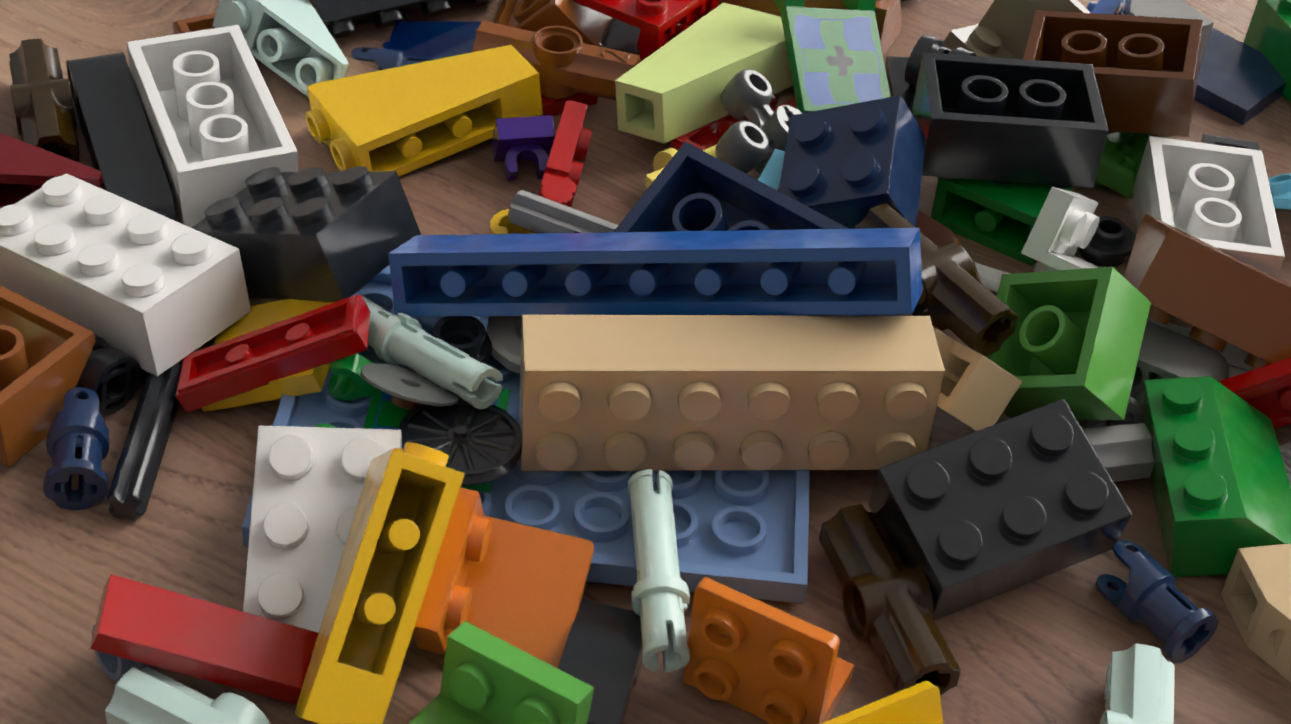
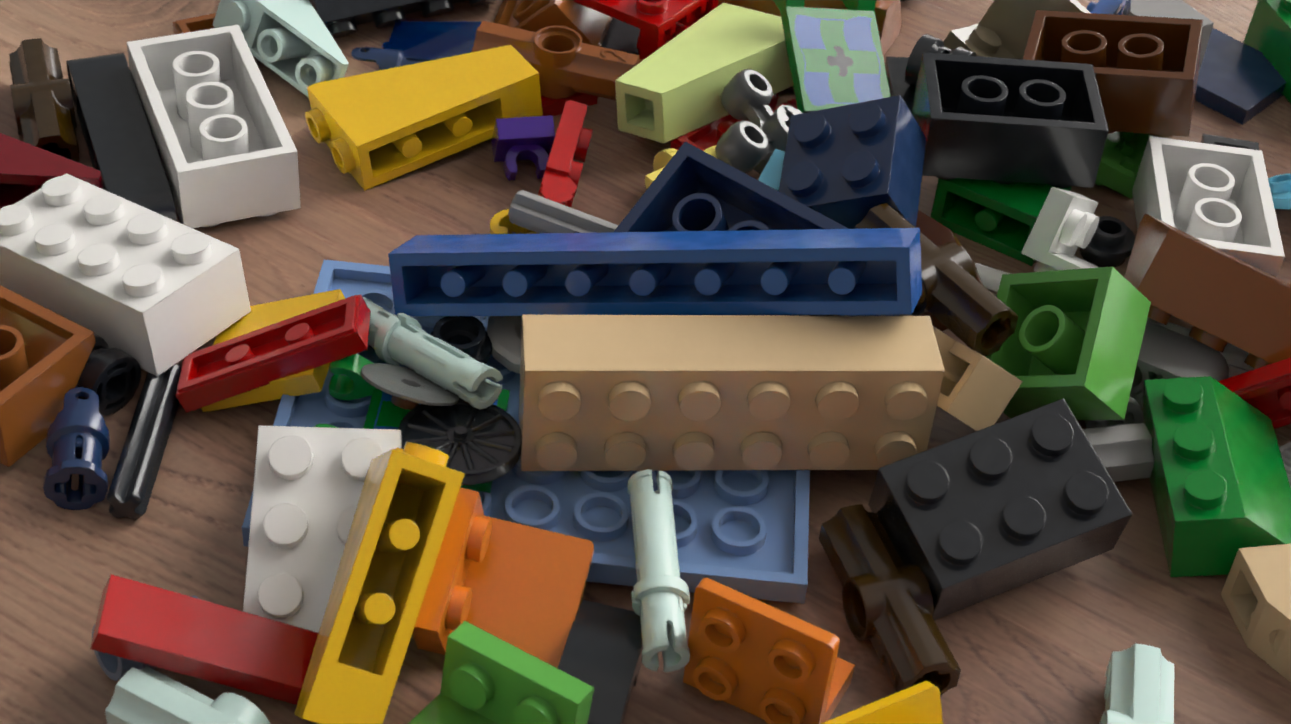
(313, 230): black brick -> none
(1157, 603): dark blue piece -> none

